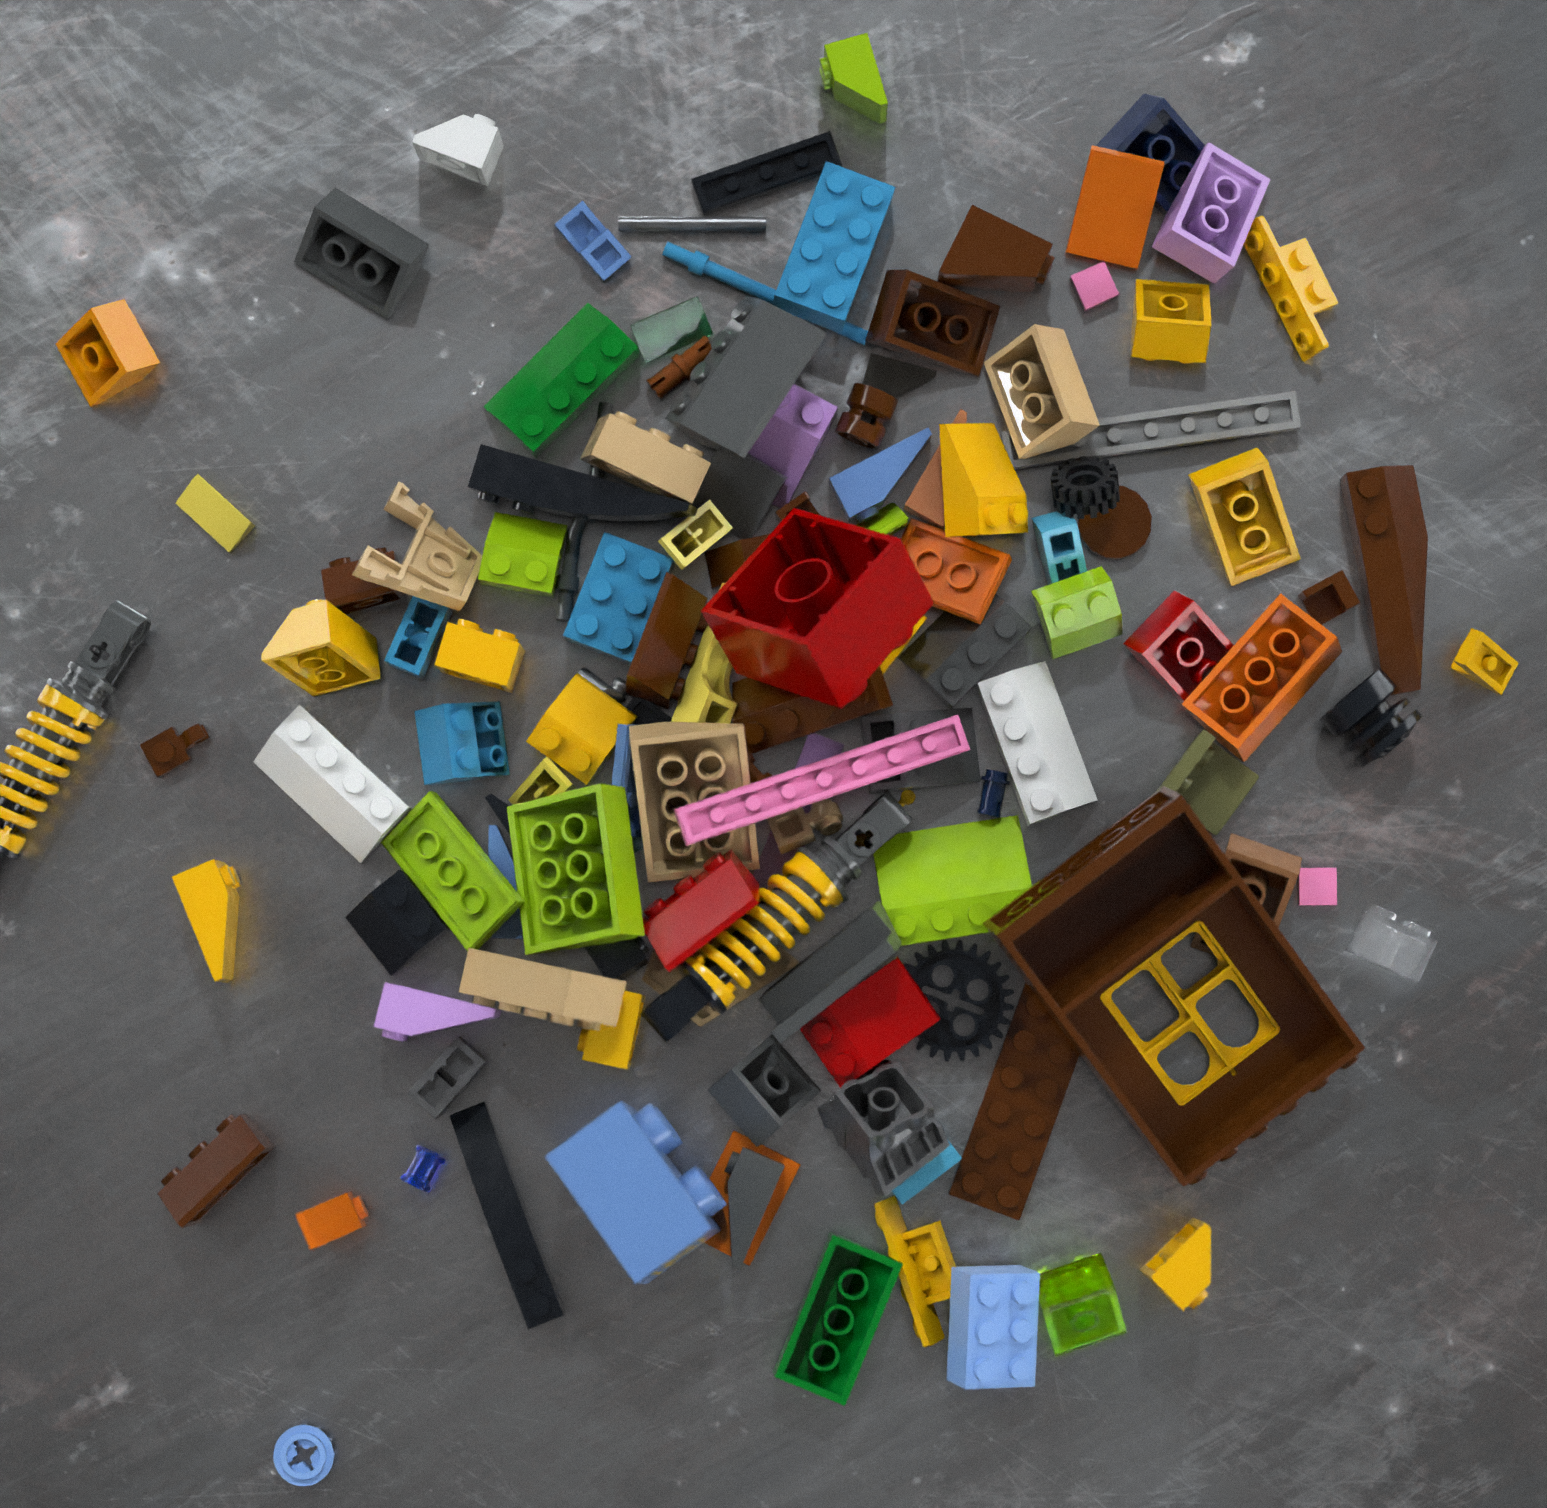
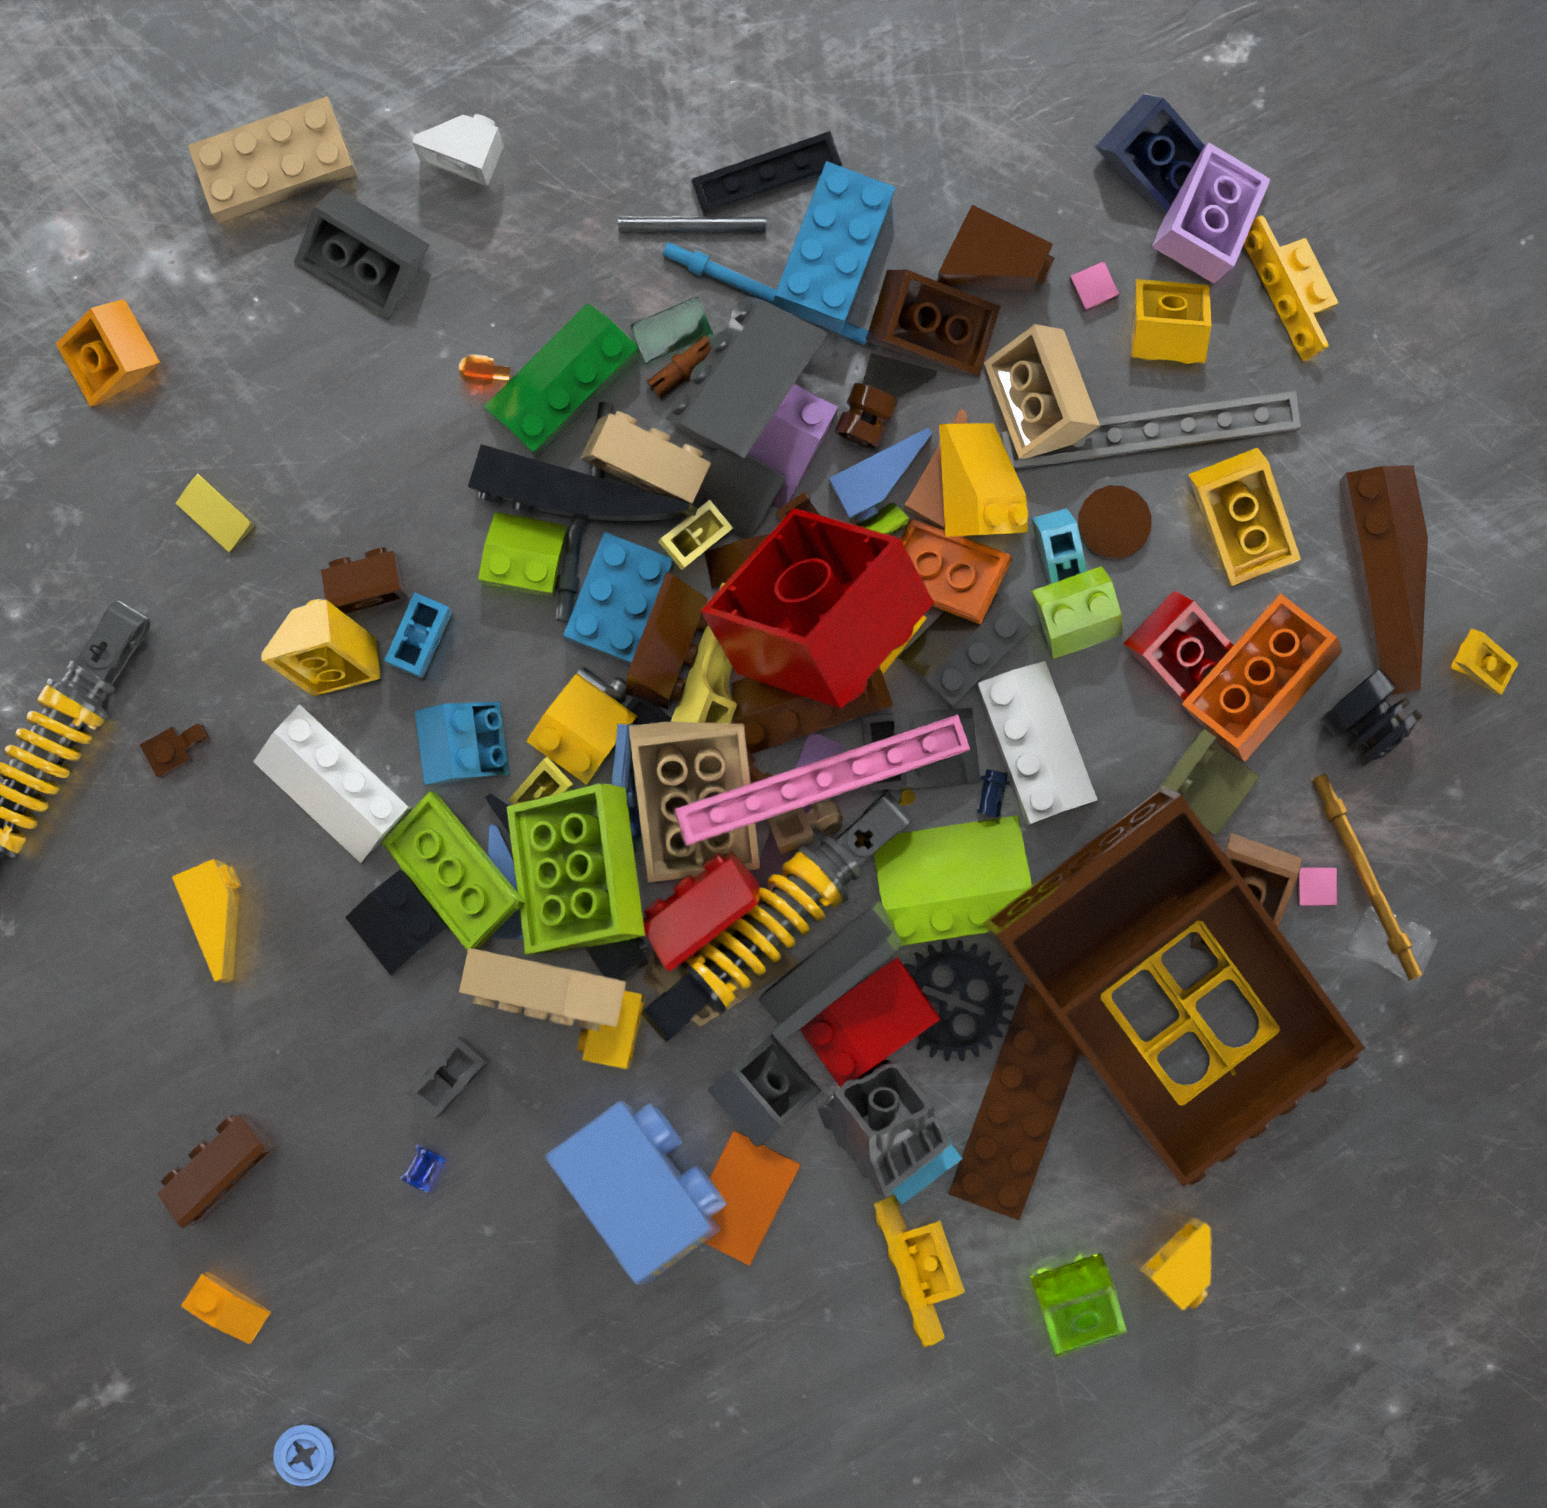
(225, 1308): none -> light orange slope
(272, 160): none -> tan brick
(332, 1219): orange slope -> none
(417, 1012): lavender slope -> none
(437, 564): tan wing -> none
(480, 656): yellow brick -> none
(481, 370): none -> clear orange cylinder
(507, 1216): black slope -> none
(592, 241): medium blue slope -> none
(749, 1193): dark grey slope -> none
(837, 1318): green slope -> none
(854, 76): lime slope -> none
(993, 1326): light blue brick -> none
(1085, 487): black tyre -> none
(1114, 206): orange tile -> none
(1329, 598): reddish brown panel -> none
(1398, 942): none -> pearl gold bar

